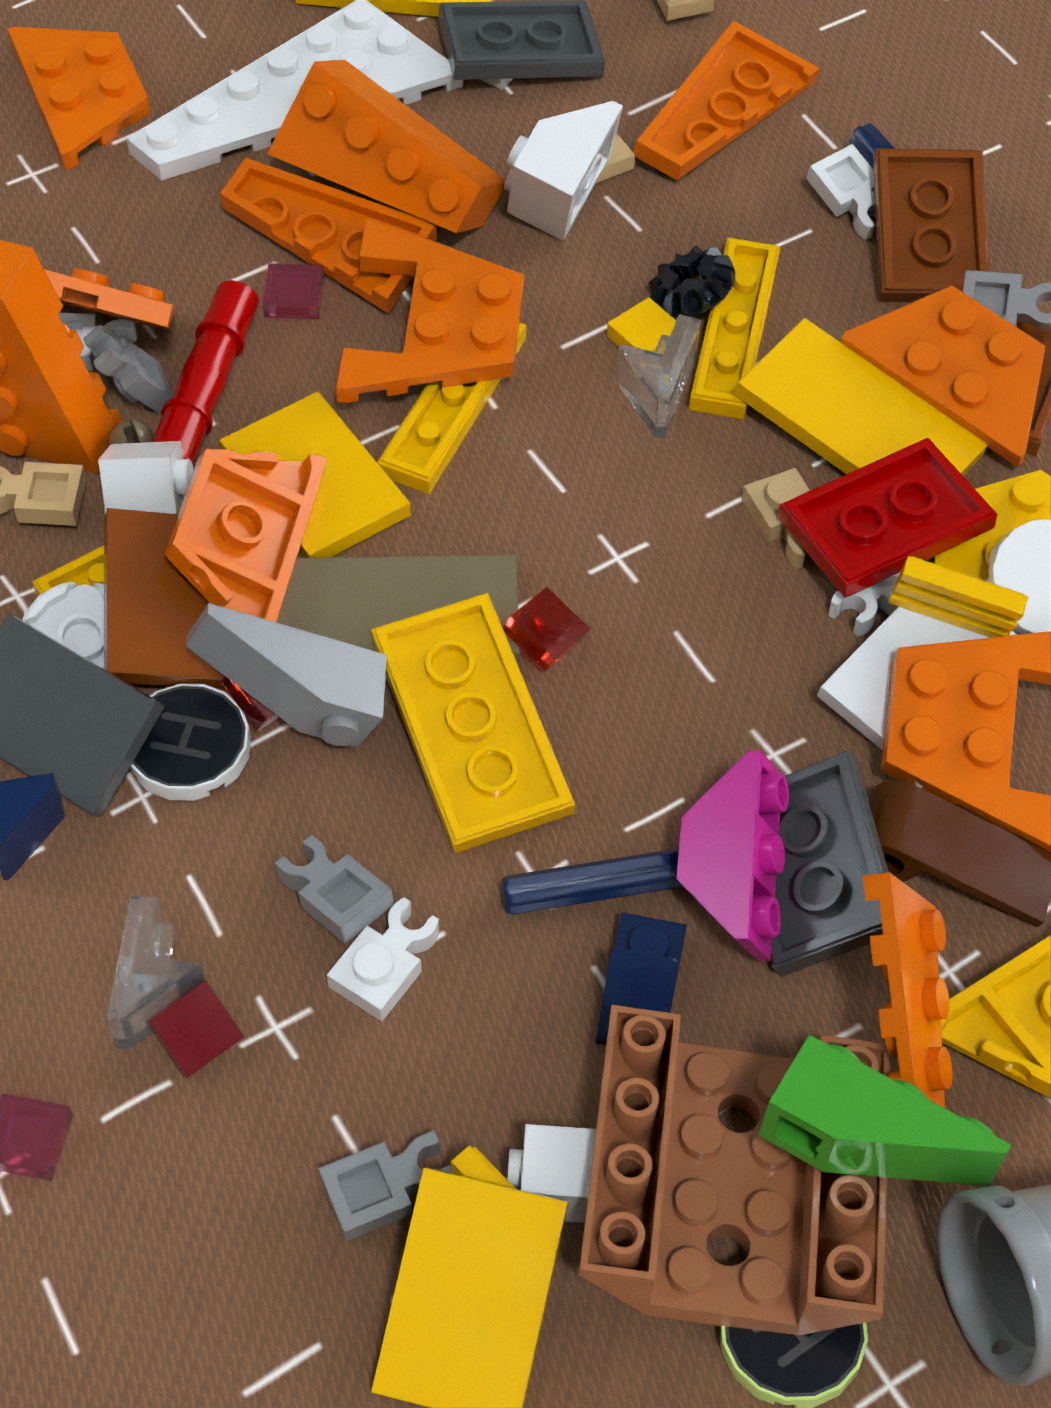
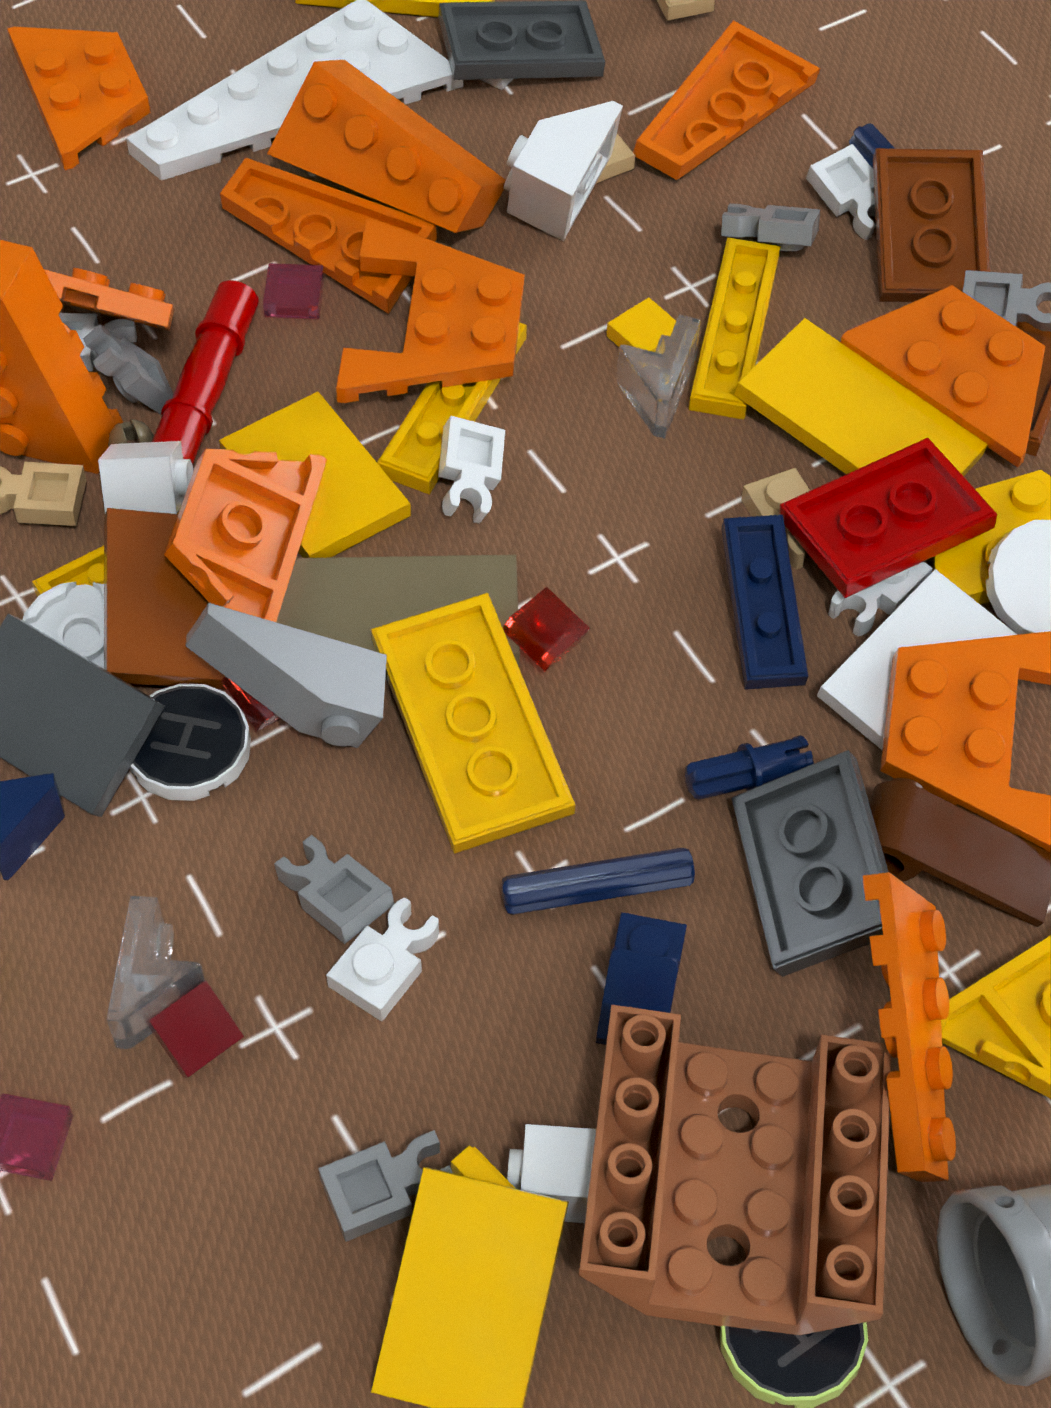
(473, 460): none -> white plate
(694, 295): black gear -> none
(735, 850): dark pink slope -> none
(746, 767): none -> dark blue axle
(764, 602): none -> dark blue tile
(779, 225): none -> light grey plate
(865, 1124): bright green slope -> none
(957, 598): yellow tile -> none

